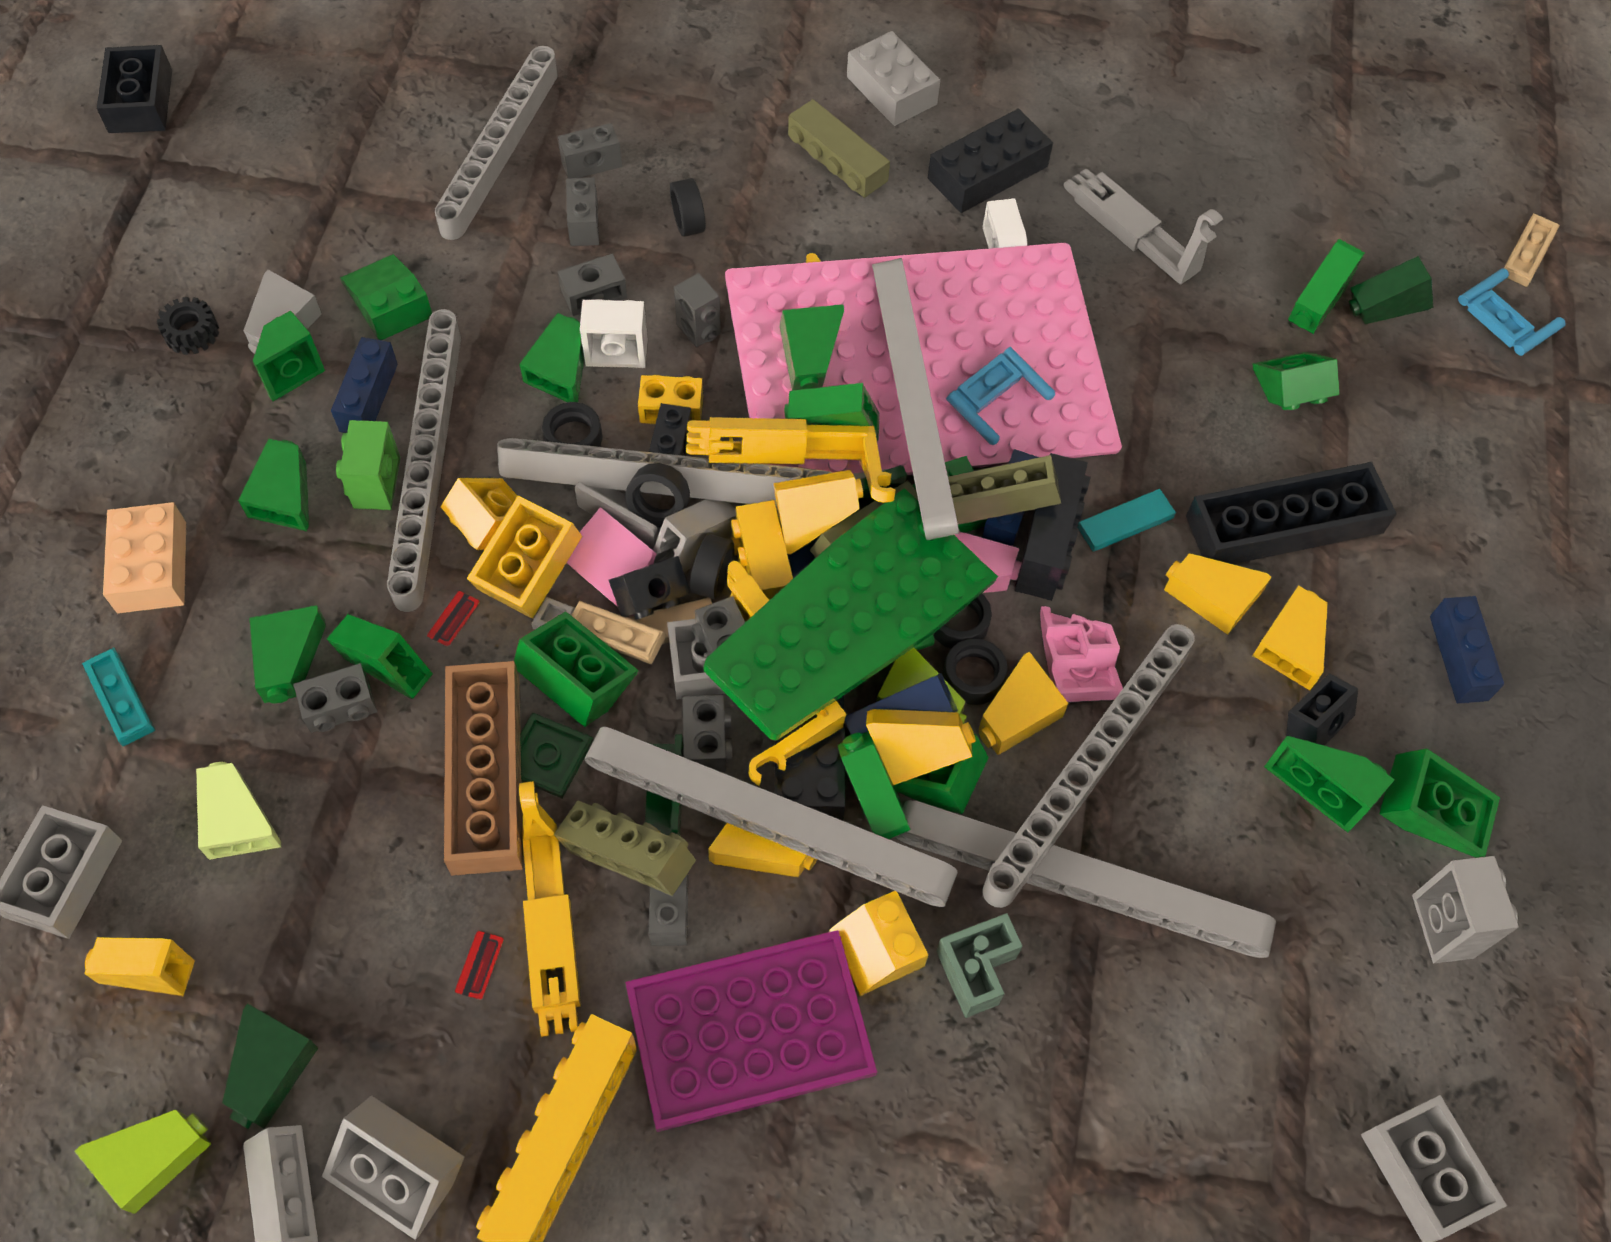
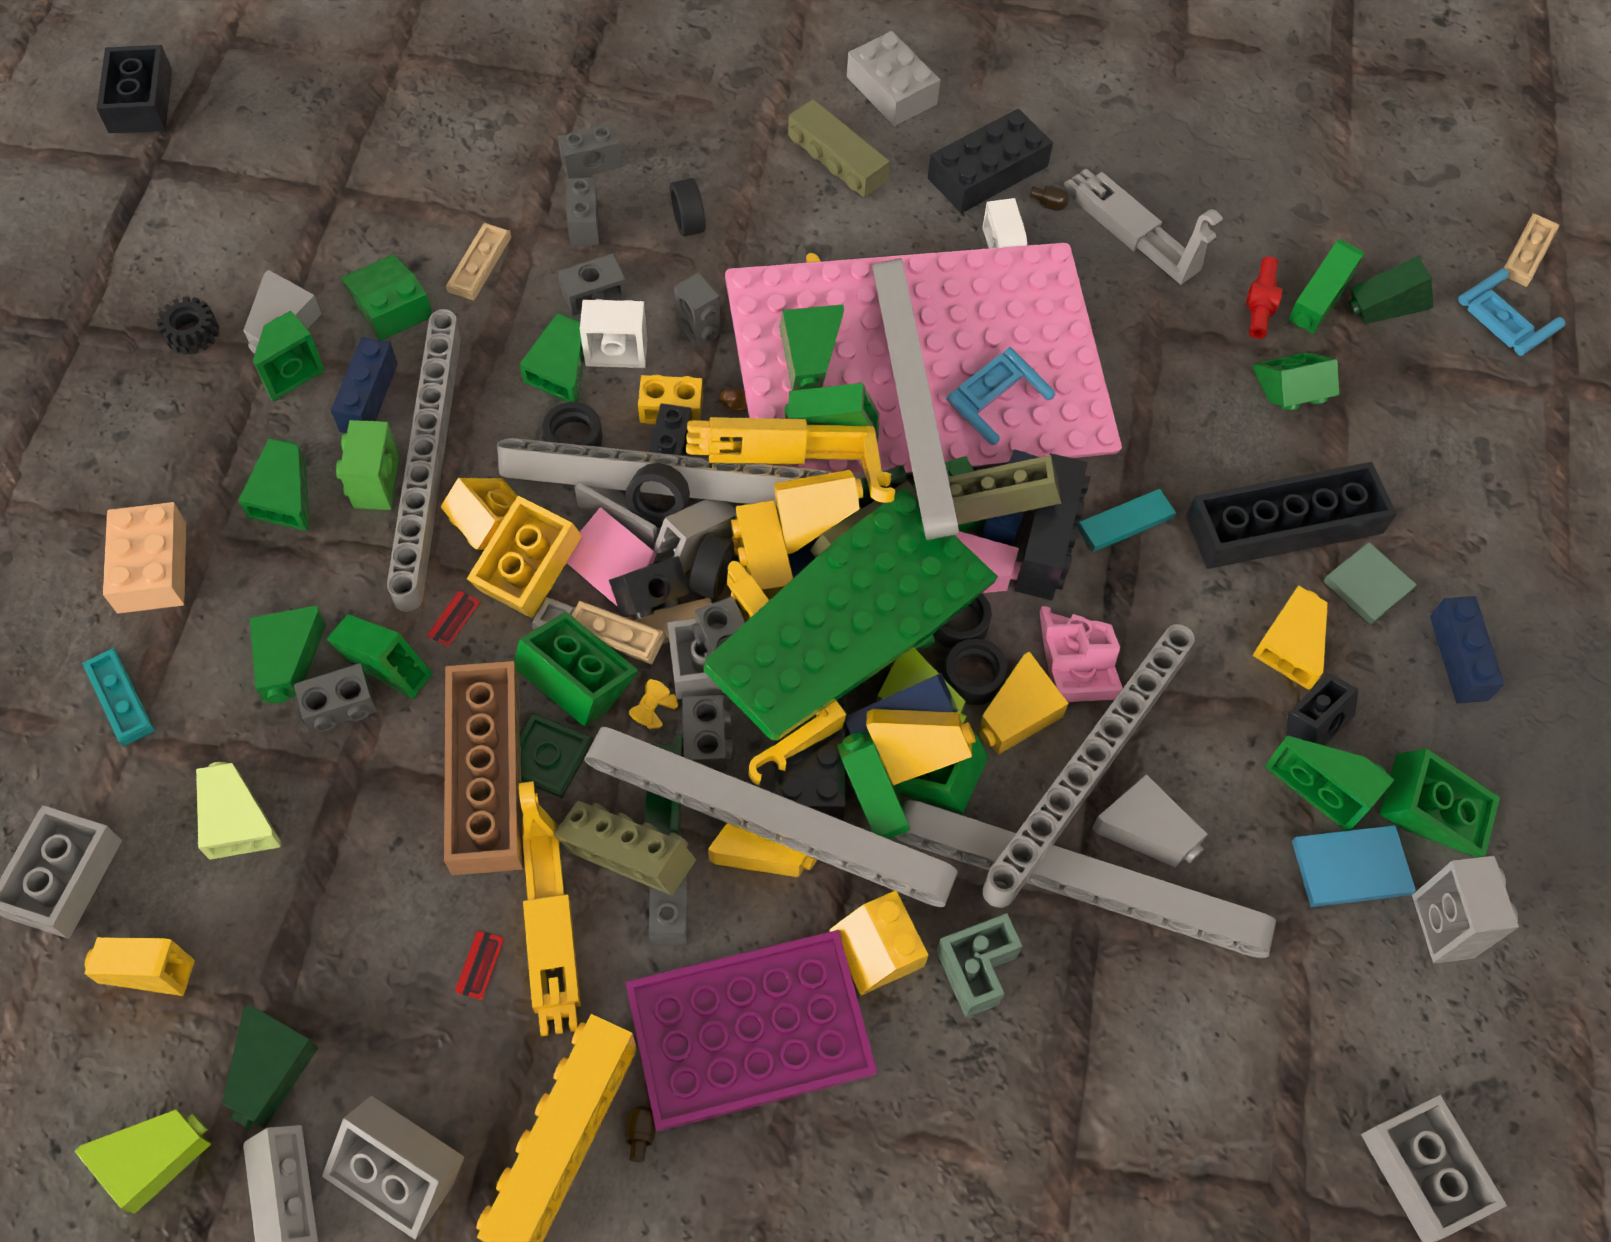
(478, 261): none -> tan tile
(496, 143): light grey beam -> none
(639, 1132): none -> dark brown cylinder
(655, 694): none -> yellow piece
(733, 399): none -> clear orange arm
(1051, 197): none -> dark brown cylinder
(1152, 825): none -> light grey slope
(1215, 589): yellow slope -> none
(1263, 297): none -> red pin
(1353, 866): none -> dark azure tile
(1370, 583): none -> sand green tile

